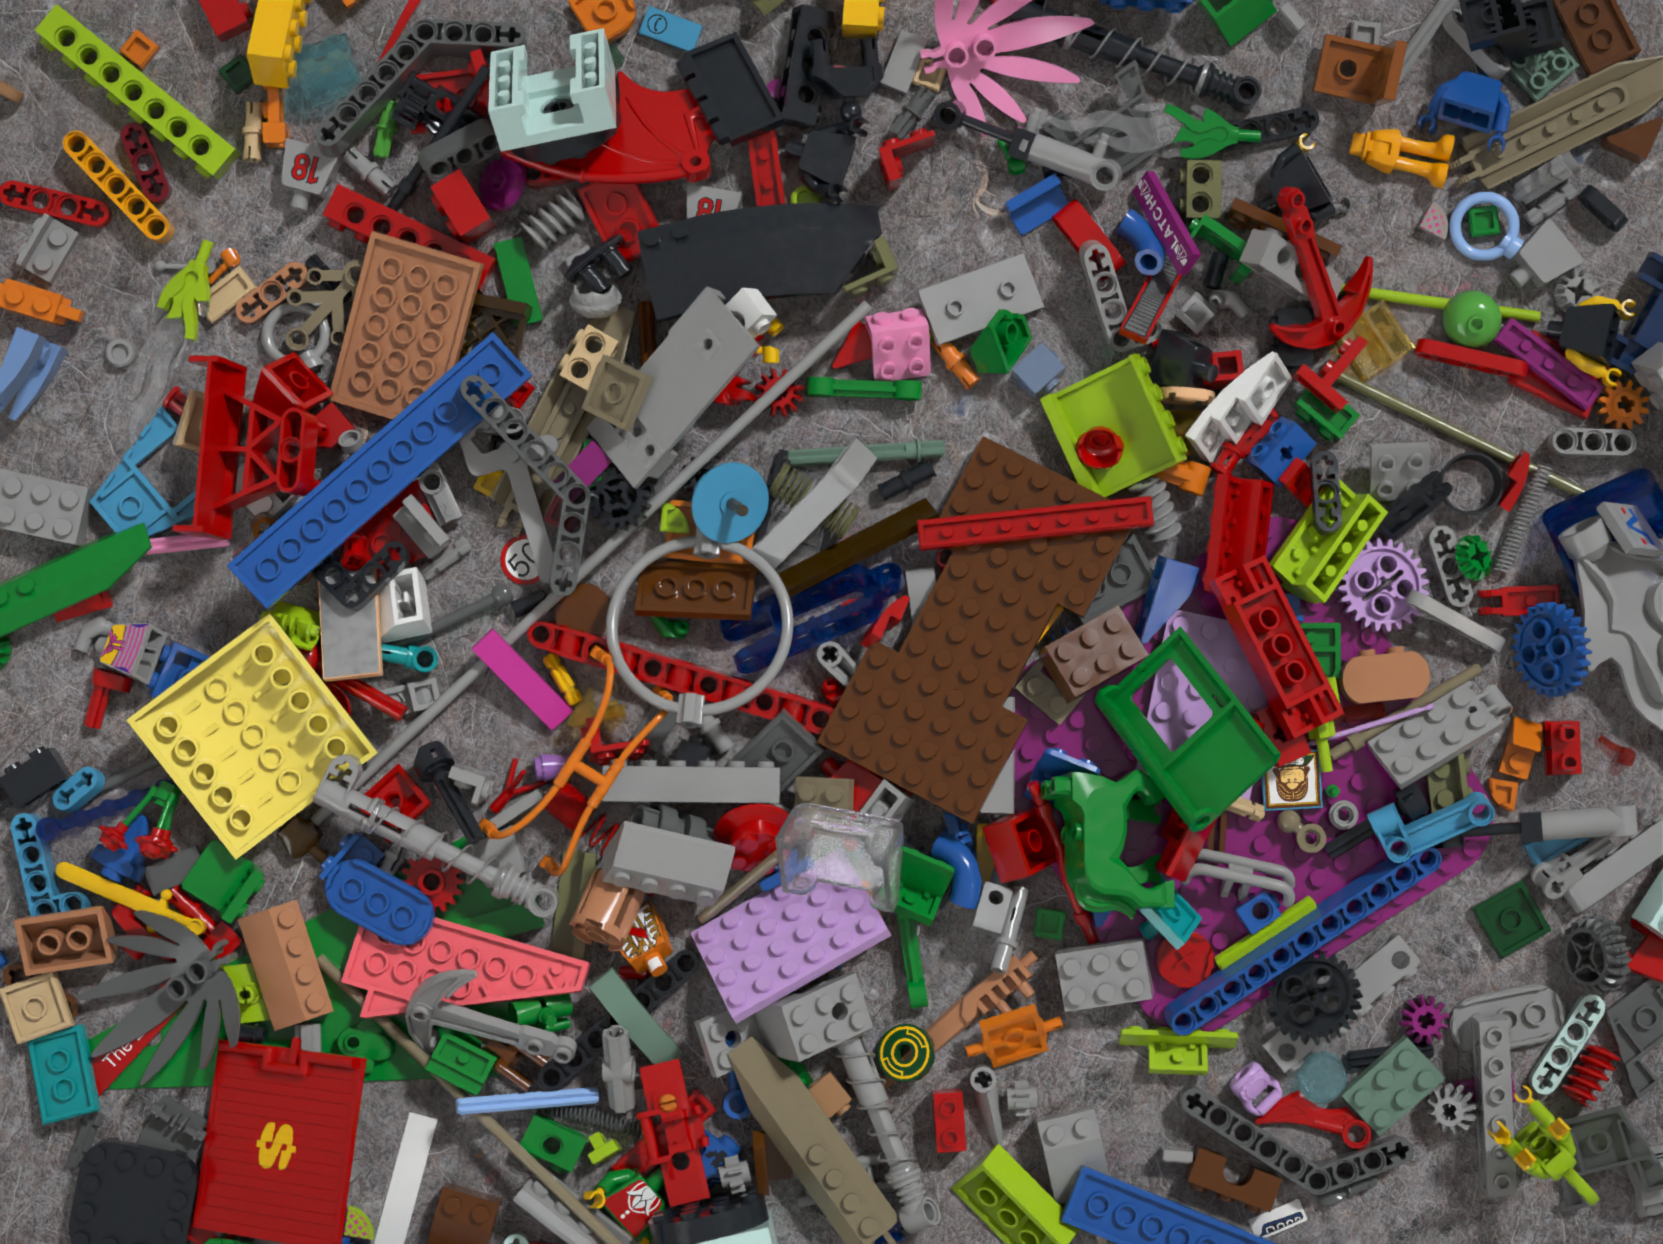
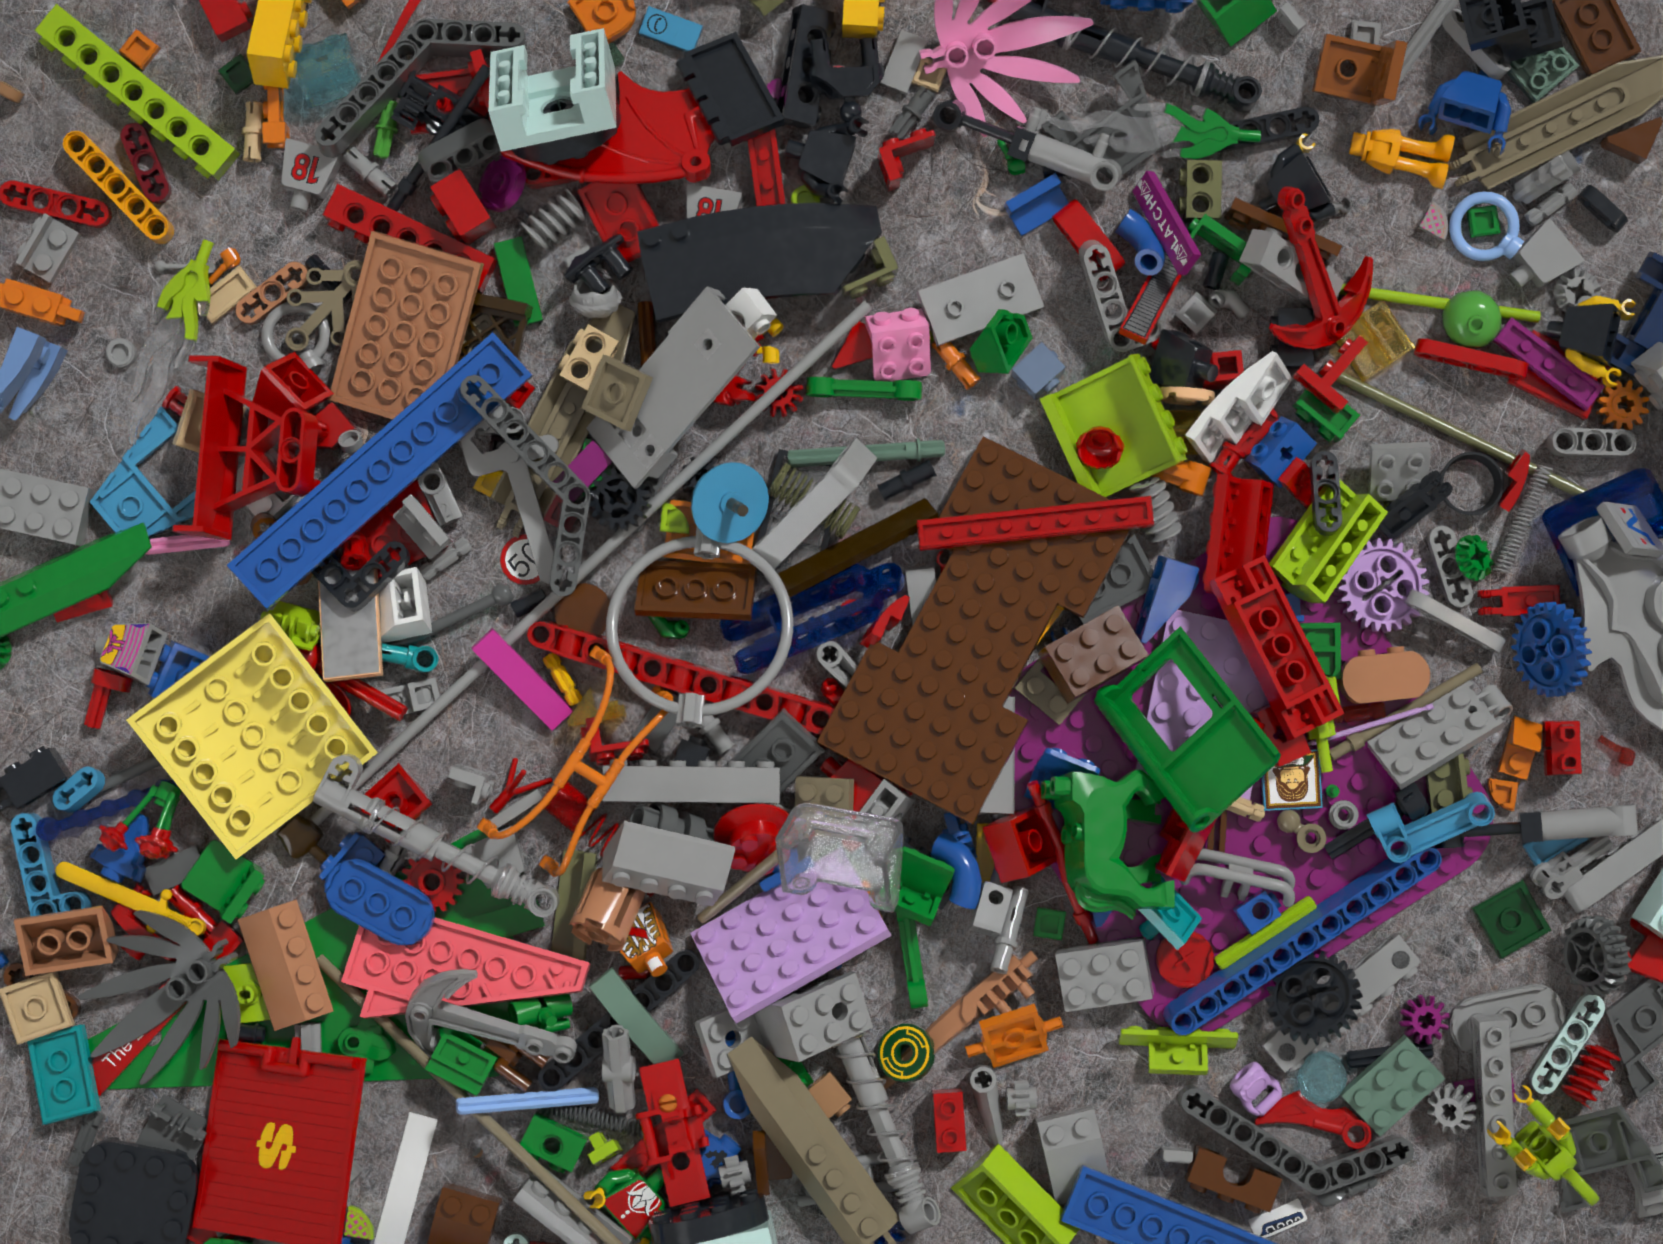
(90, 630): light grey arm -> none
(437, 770): black piece -> none
(548, 766): medium lavender cone -> none

